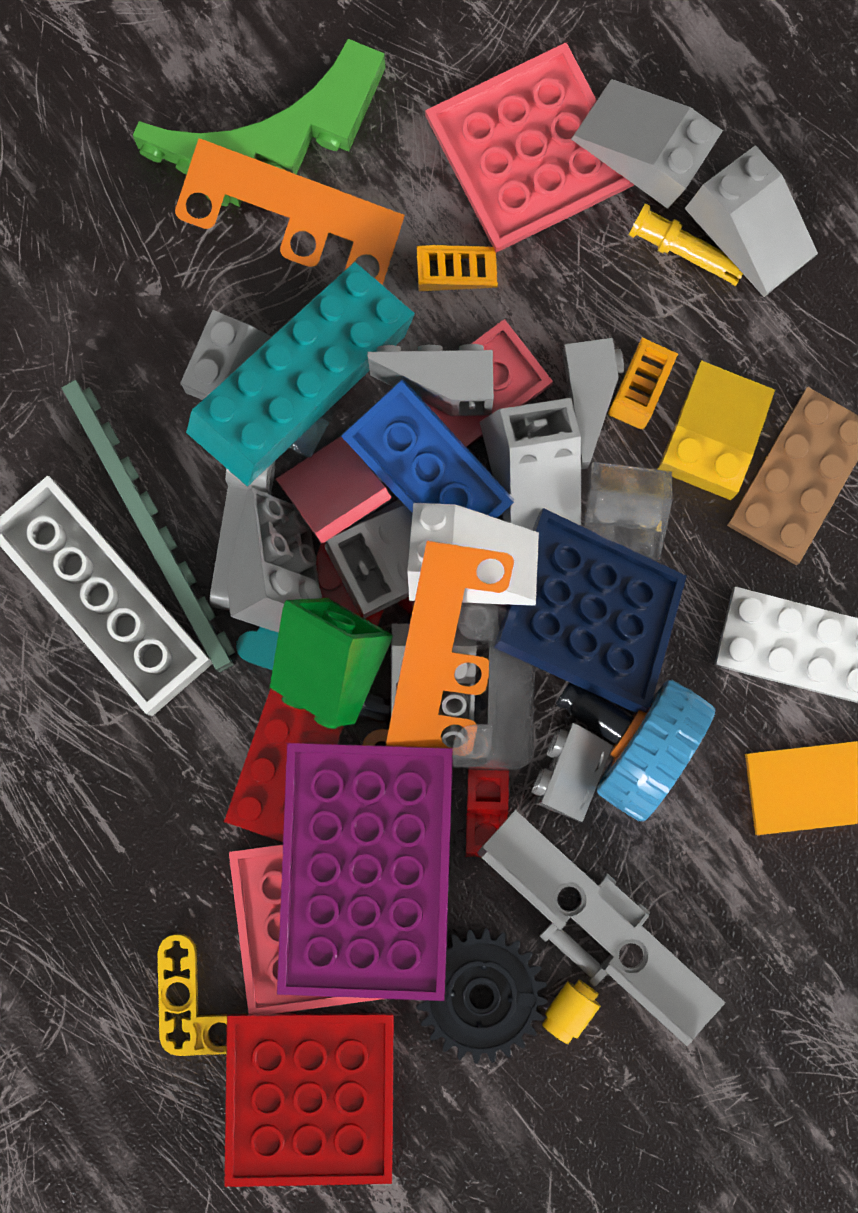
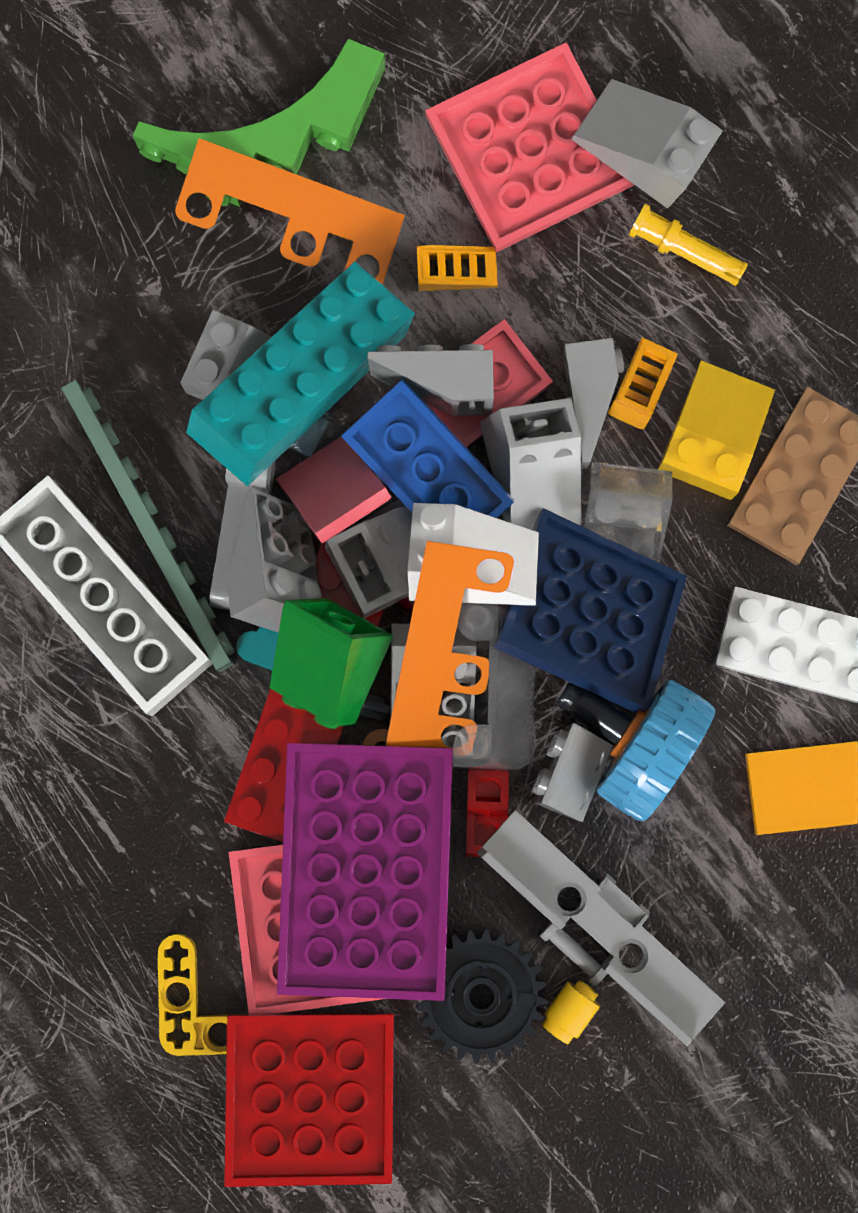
(754, 220): light grey slope -> none

